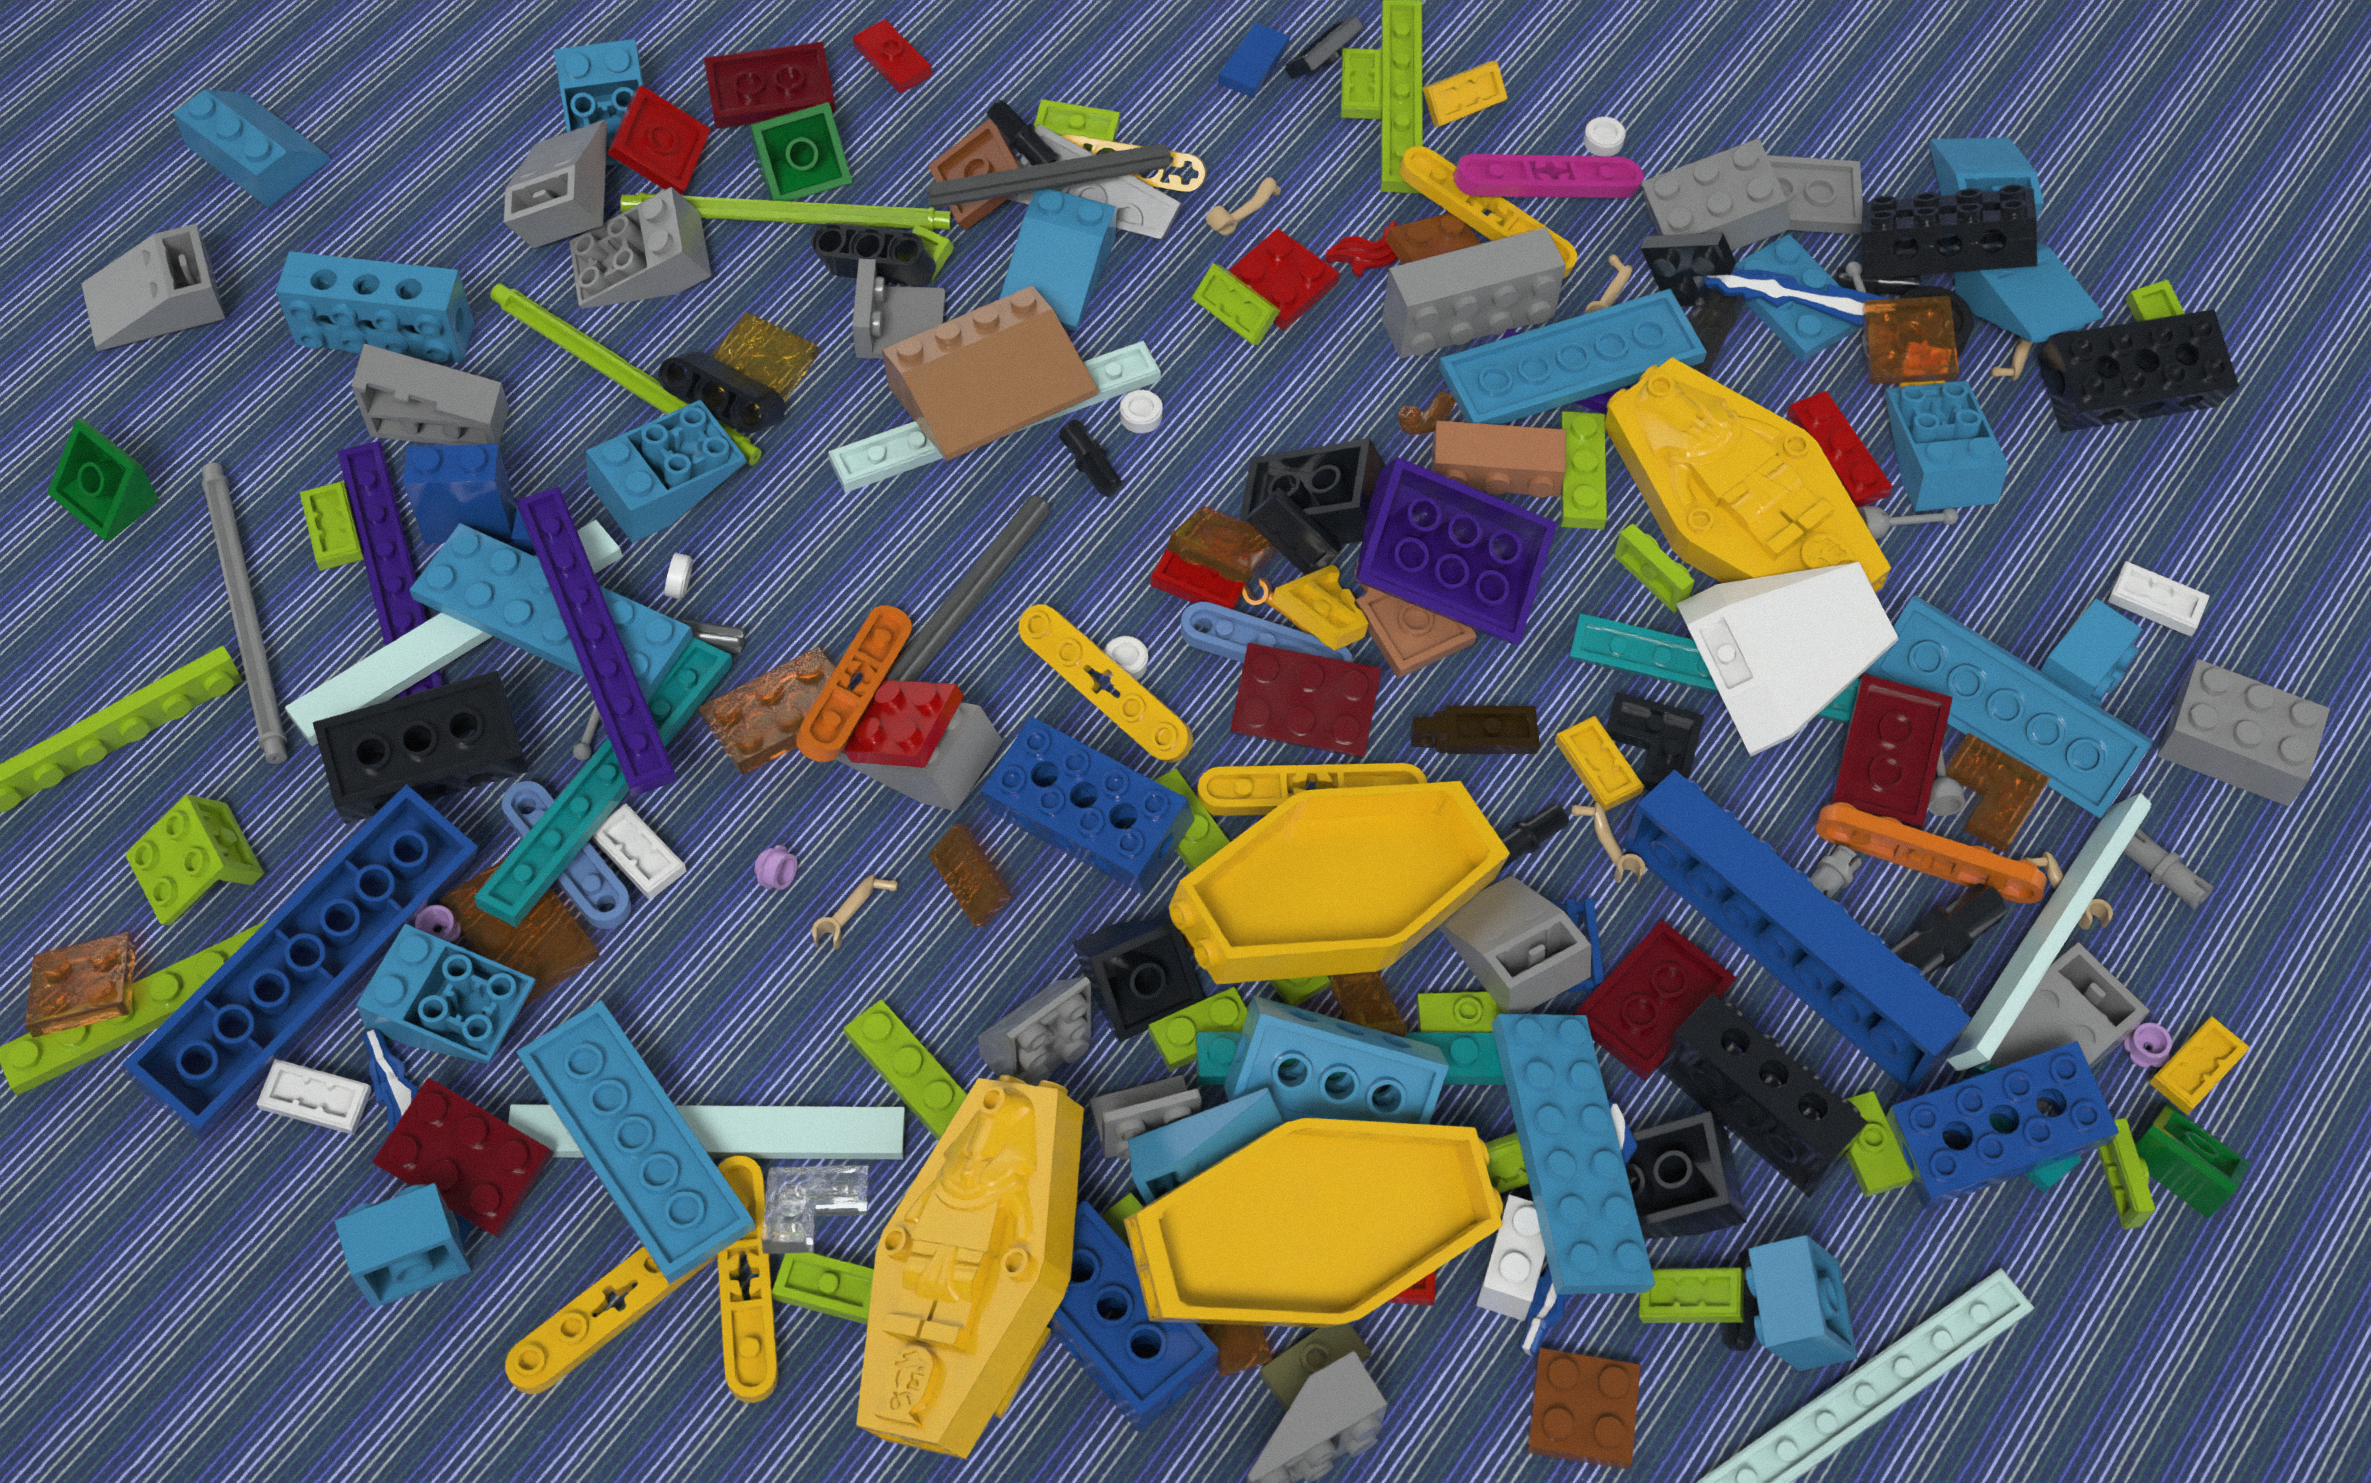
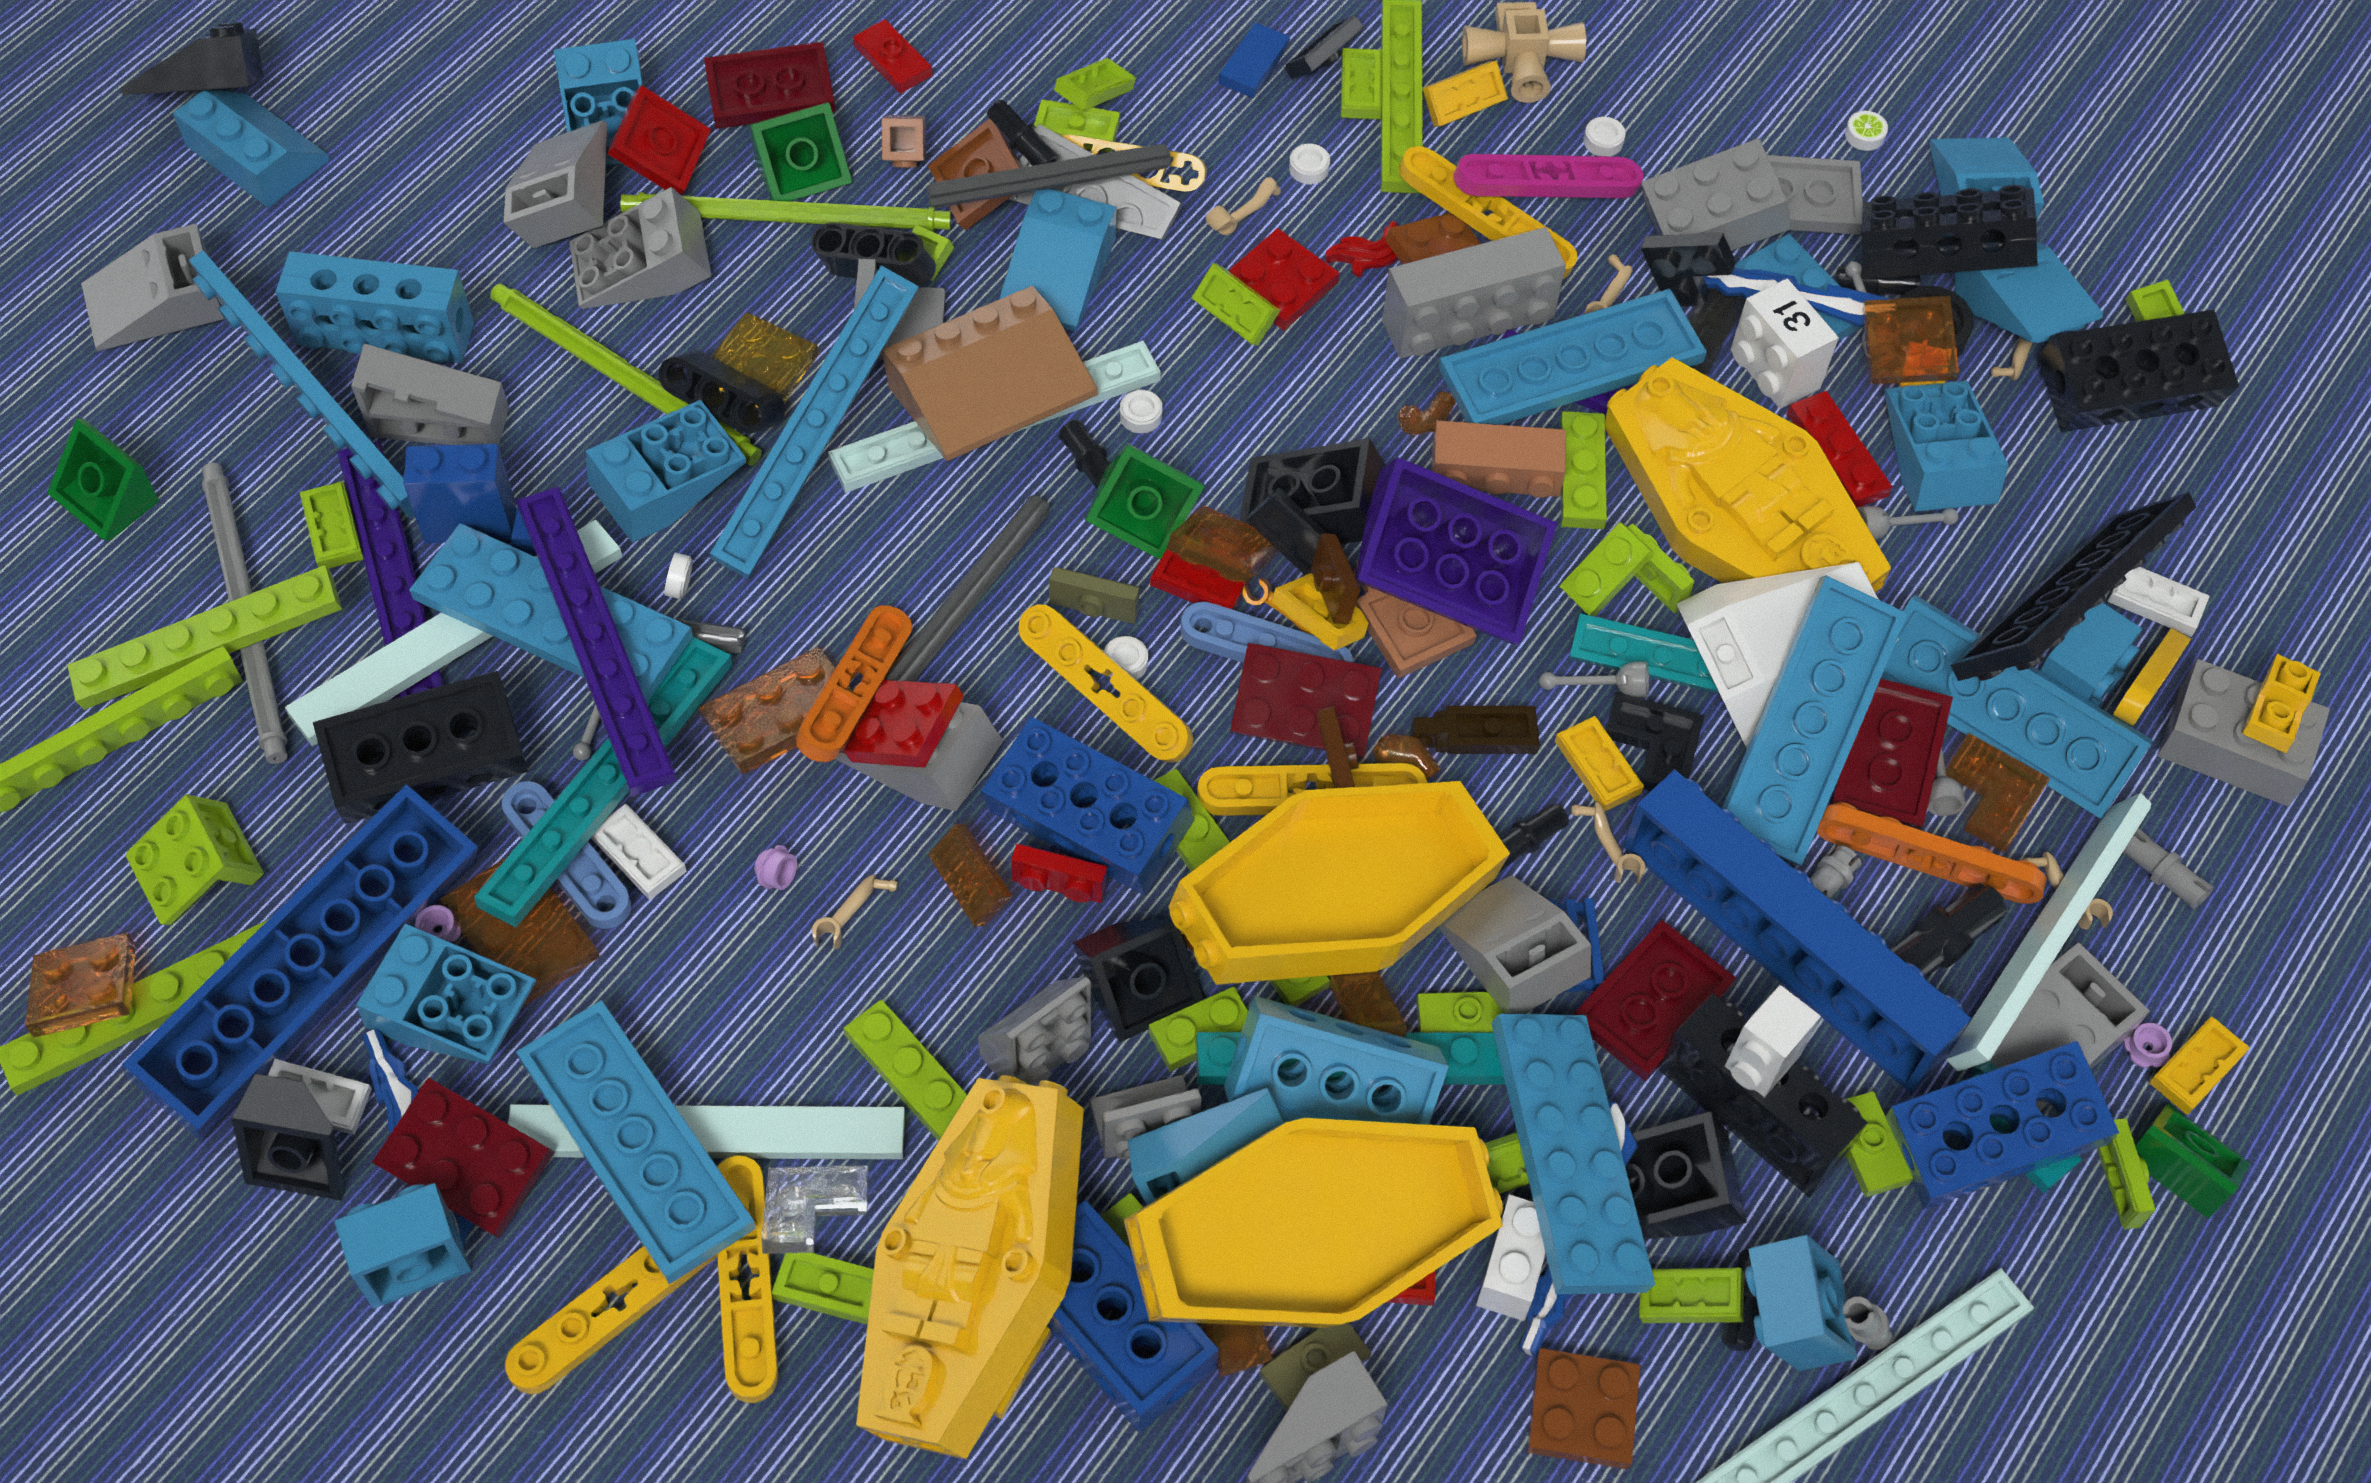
(215, 61): none -> black slope
(228, 625): none -> lime plate
(286, 1139): none -> black slope
(292, 372): none -> dark azure plate
(813, 423): none -> dark azure plate
(904, 139): none -> nougat brick
(1046, 870): none -> red plate
(1094, 595): none -> olive plate
(1095, 84): none -> lime plate
(1143, 500): none -> green slope
(1309, 163): none -> white tile
(1335, 579): none -> reddish brown plate
(1340, 755): none -> reddish brown plate
(1407, 750): none -> clear orange arm
(1523, 44): none -> tan brick
(1607, 569): none -> lime plate
(1630, 679): none -> light grey hinge
(1771, 1041): none -> white brick
(1783, 343): none -> white brick
(1813, 716): none -> dark azure plate
(1866, 130): none -> tile
(1867, 1323): none -> light grey pin
(2073, 589): none -> black plate
(2151, 677): none -> yellow beam
(2281, 703): none -> yellow slope

